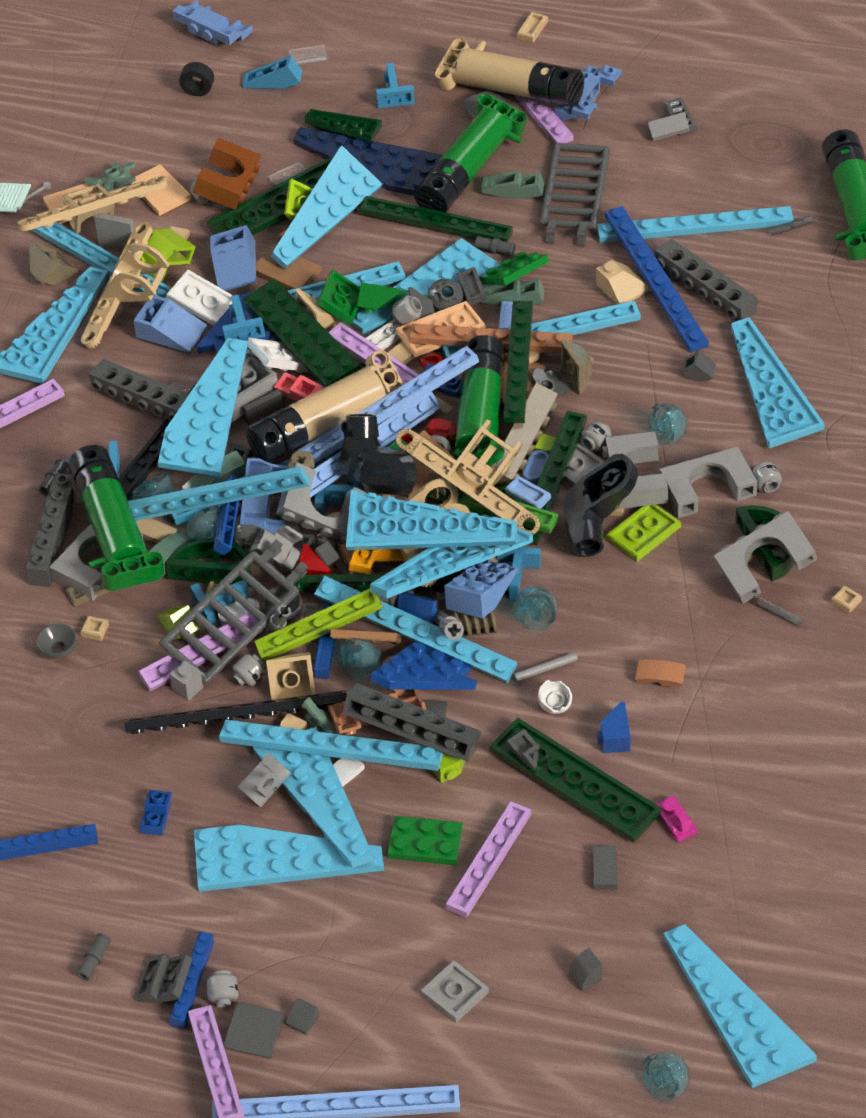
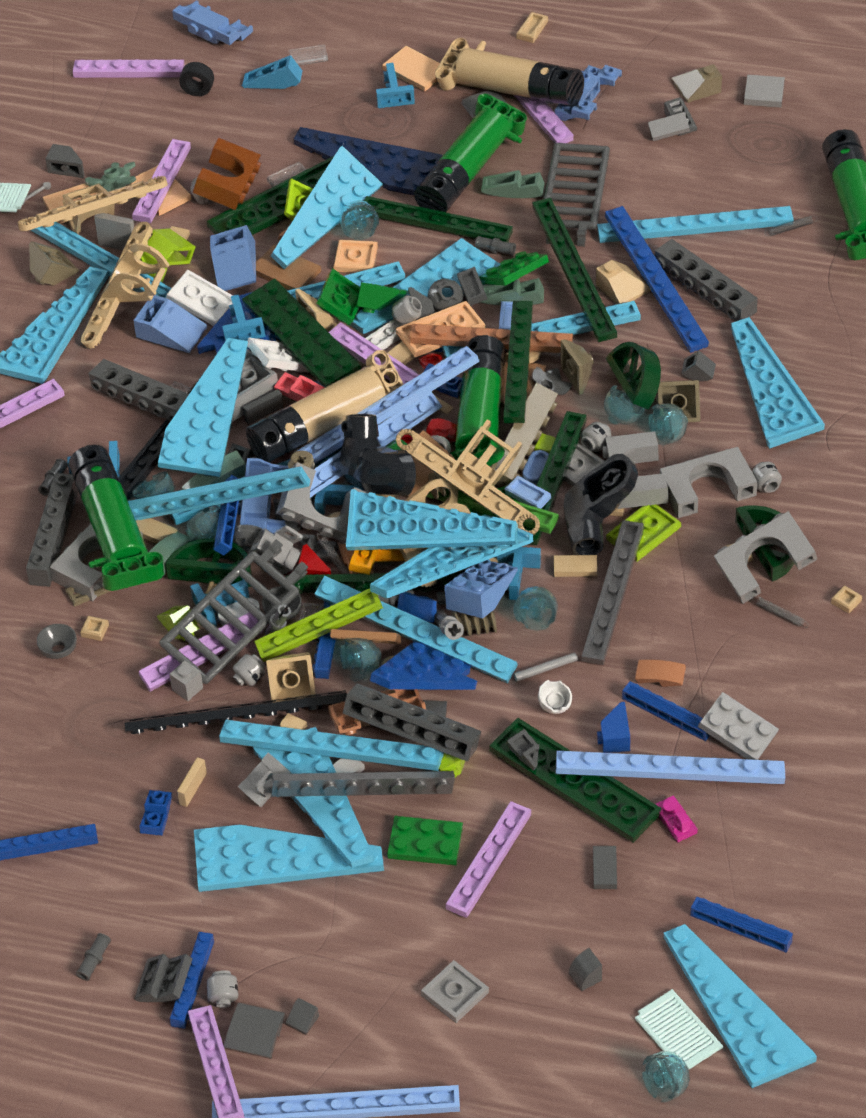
(64, 161): none -> dark grey slope
(127, 68): none -> lavender plate
(168, 167): none -> lavender plate
(191, 782): none -> tan tile
(317, 717): sand green plate -> none
(327, 554): dark grey slope -> none
(349, 125): dark green wing -> none
(355, 256): none -> light nougat tile
(359, 220): none -> clear light blue cylinder
(362, 783): none -> flat silver plate
(414, 68): none -> light nougat tile
(574, 270): none -> dark green plate
(575, 565): none -> tan tile
(612, 592): none -> flat silver plate
(620, 408): none -> clear light blue cylinder
(641, 384): none -> dark green window
(664, 709): none -> blue piece
(670, 767): none -> light blue plate
(678, 1029): none -> light aqua window
(683, 394): none -> dark tan slope
(699, 83): none -> dark tan slope
(738, 727): none -> light grey plate
(741, 924): none -> blue piece
(764, 91): none -> light grey tile

